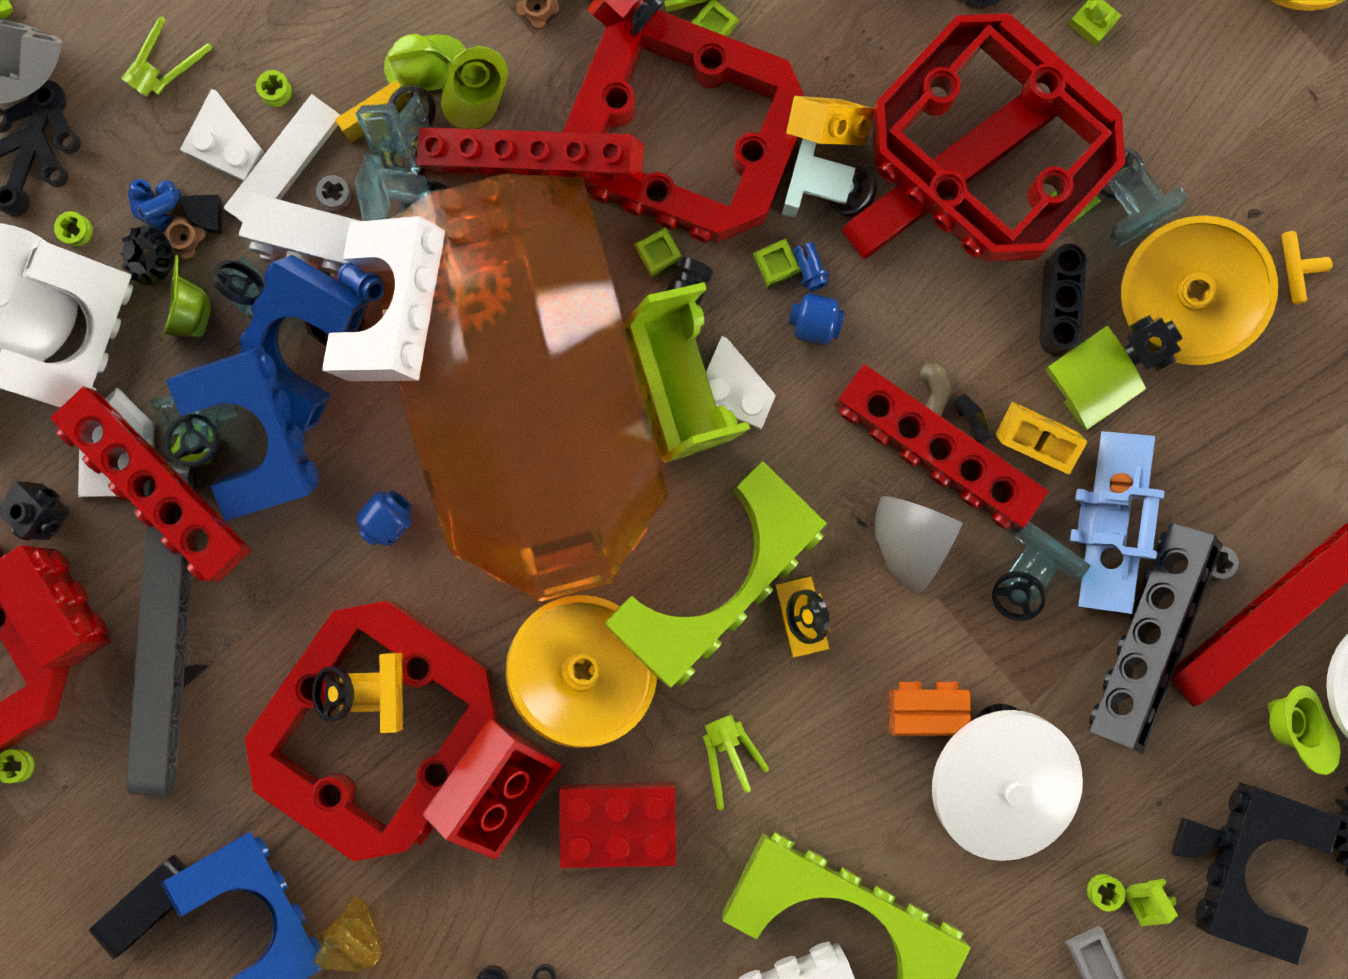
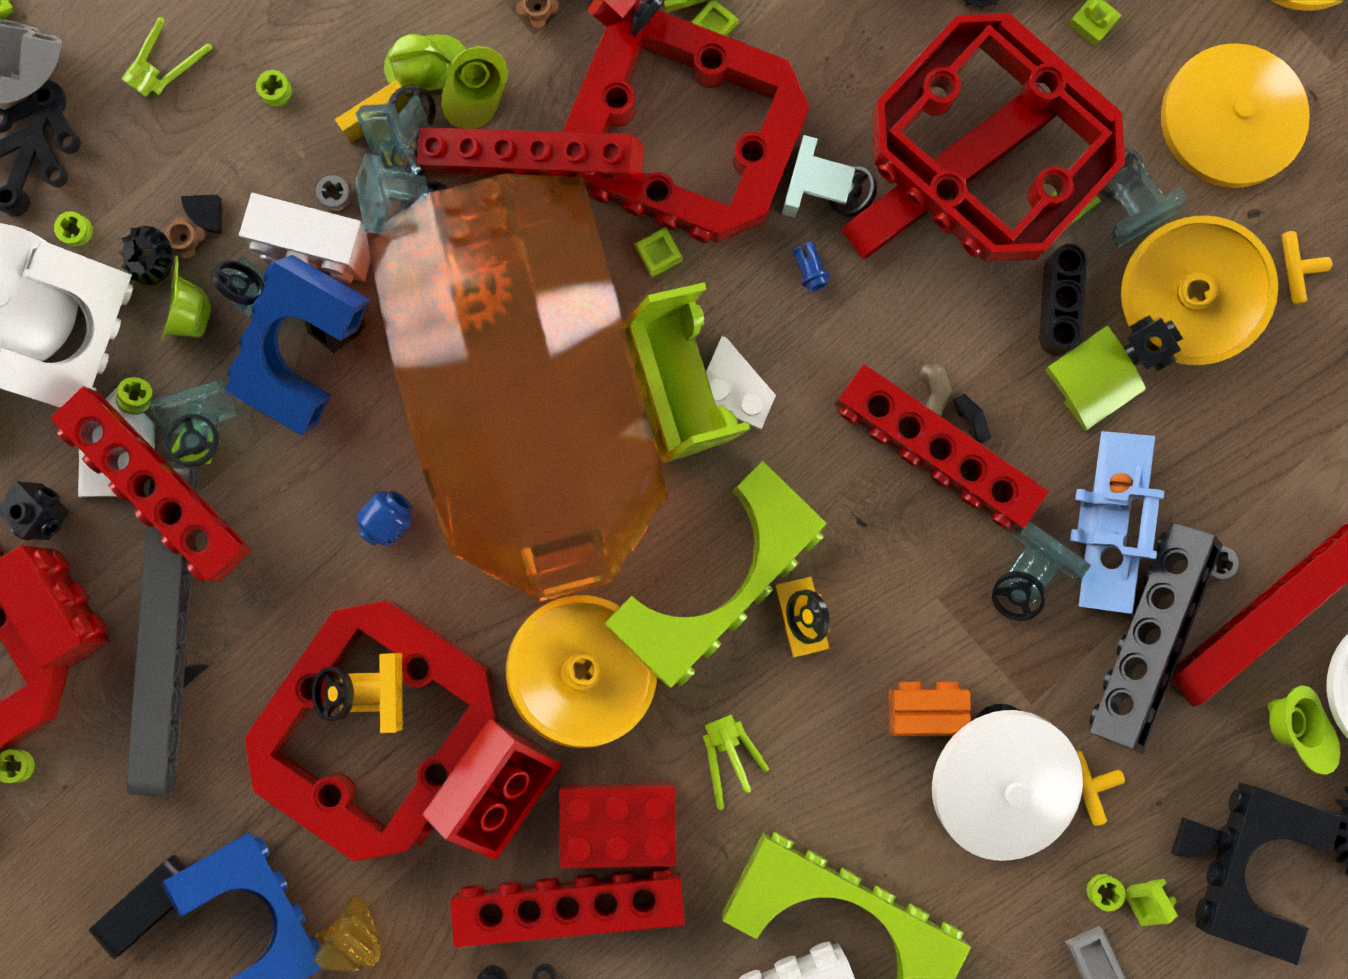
(136, 385): none -> lime bush
(140, 192): blue arm -> none
(166, 200): blue arm -> none
(222, 140): white wing -> none
(251, 383): blue arch -> none
(287, 155): white tile -> none
(368, 286): blue pin -> none
(397, 342): white arch -> none
(473, 928): none -> red brick
(690, 273): black wheel -> none
(776, 263): lime tile -> none
(816, 319): blue head -> none
(829, 120): yellow brick -> none
(913, 540): light grey brick -> none
(1040, 438): yellow brick -> none
(1093, 786): none -> yellow piece
(1235, 115): none -> yellow dish

